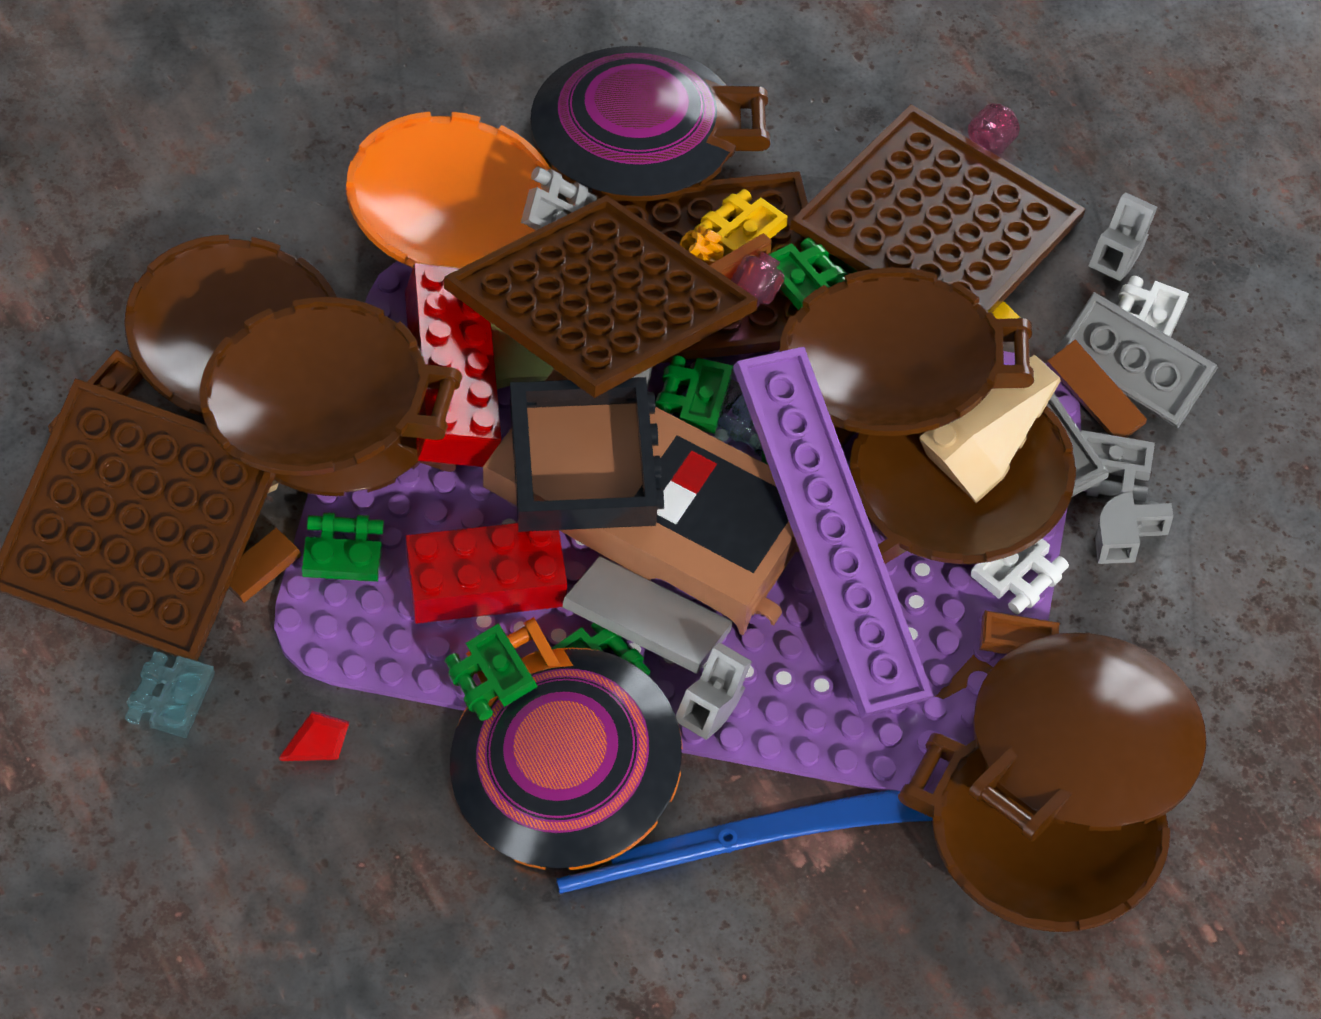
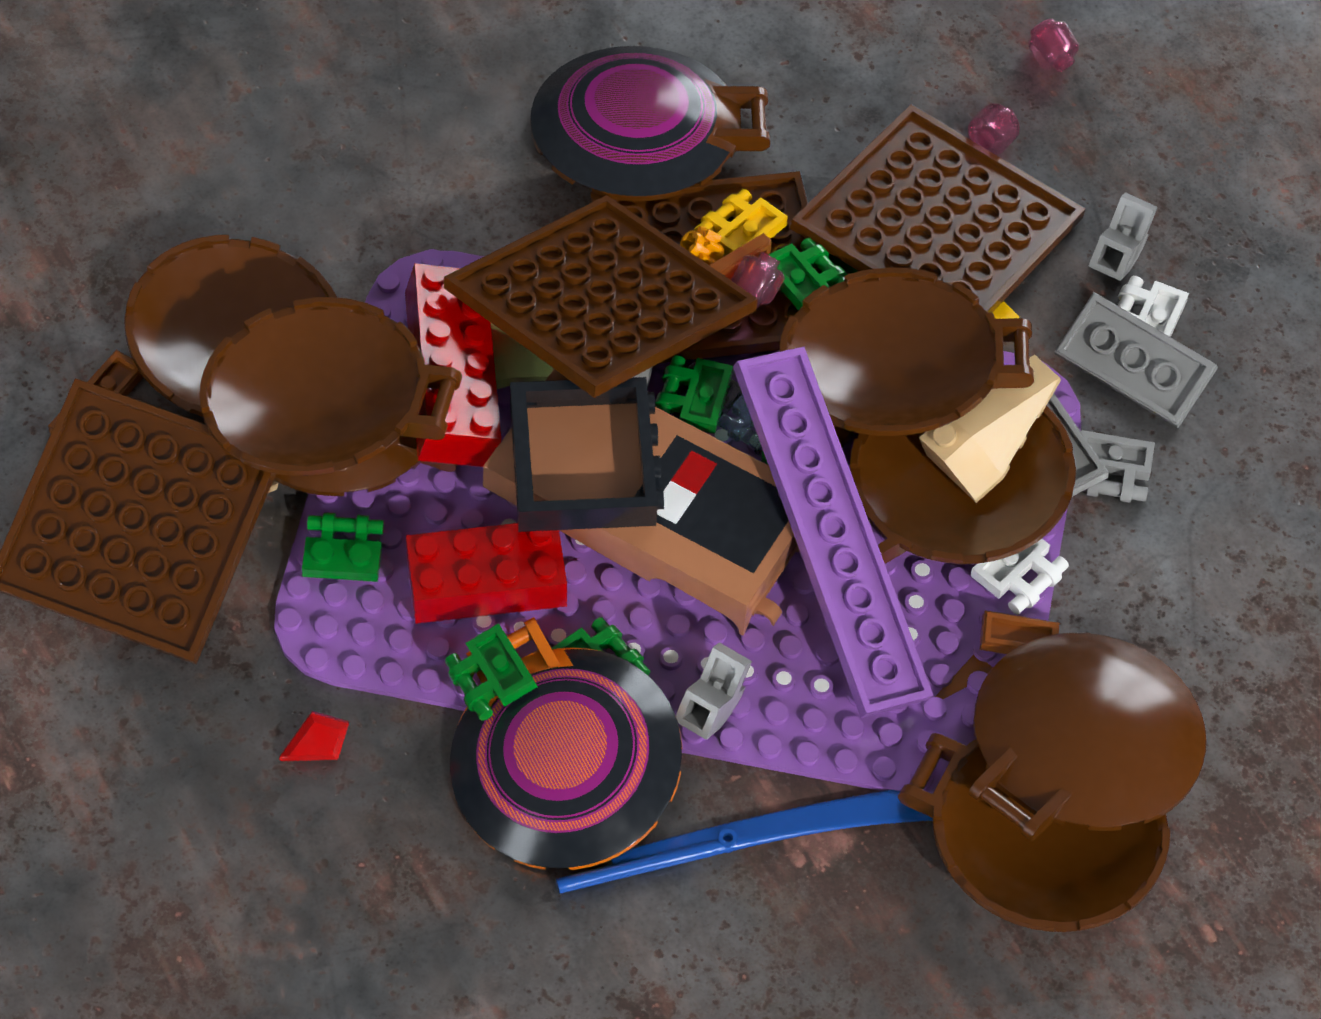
(180, 698): clear light blue plate -> none
(263, 564): dark orange tile -> none
(441, 188): orange dish -> none
(544, 205): light grey plate -> none
(647, 614): light grey tile -> none
(1053, 45): none -> clear pink head
(1096, 391): dark orange tile -> none
(1124, 522): light grey brick -> none

